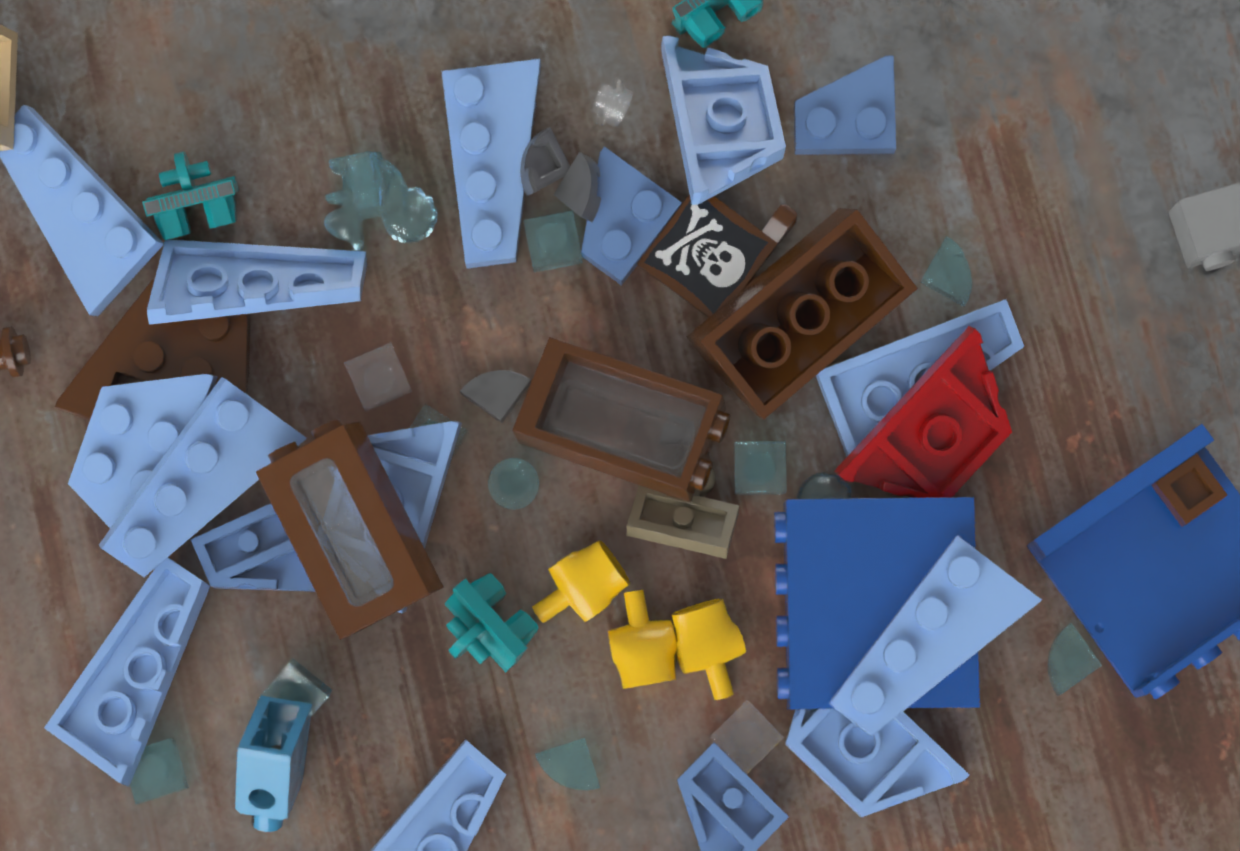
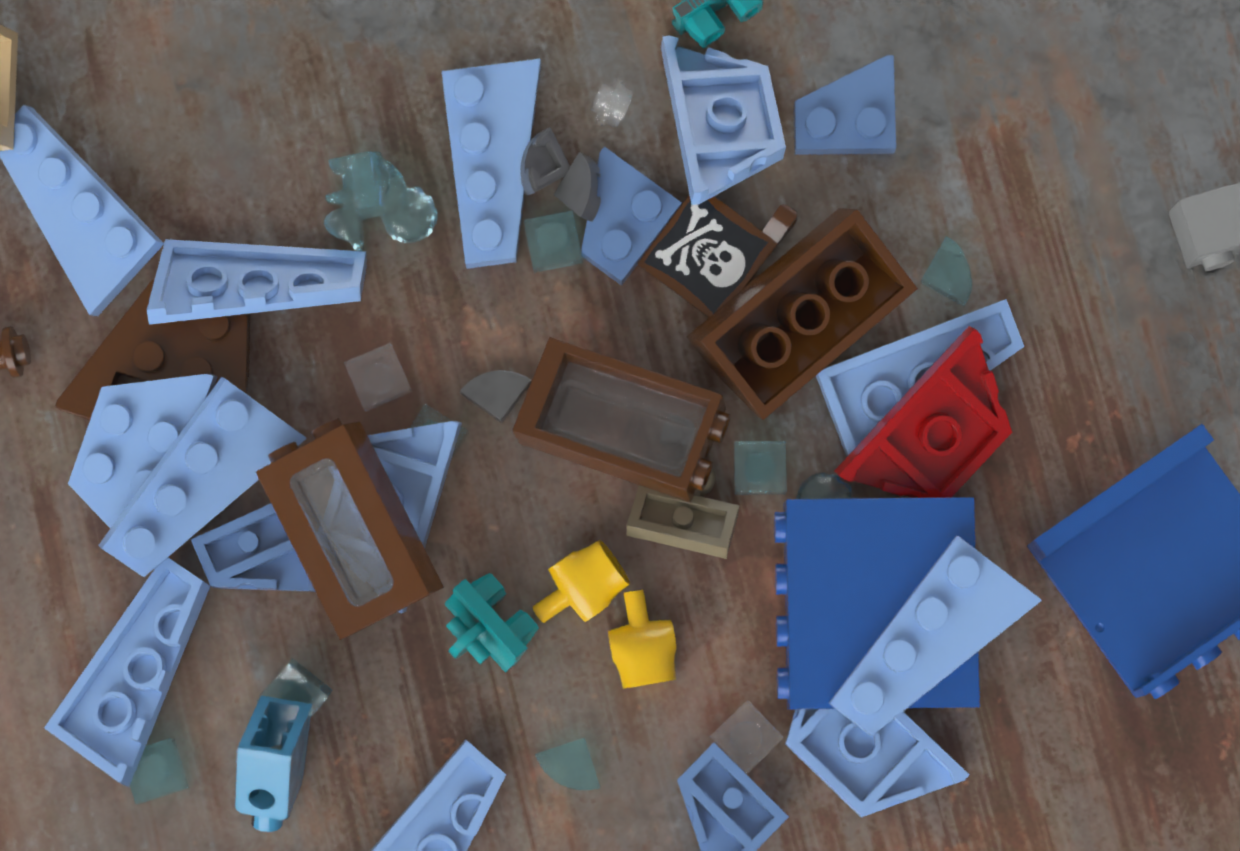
(170, 207): teal hips -> none
(513, 483): clear light blue plate -> none
(706, 642): yellow piece -> none
(1070, 660): clear light blue tile -> none
(1189, 490): reddish brown plate -> none

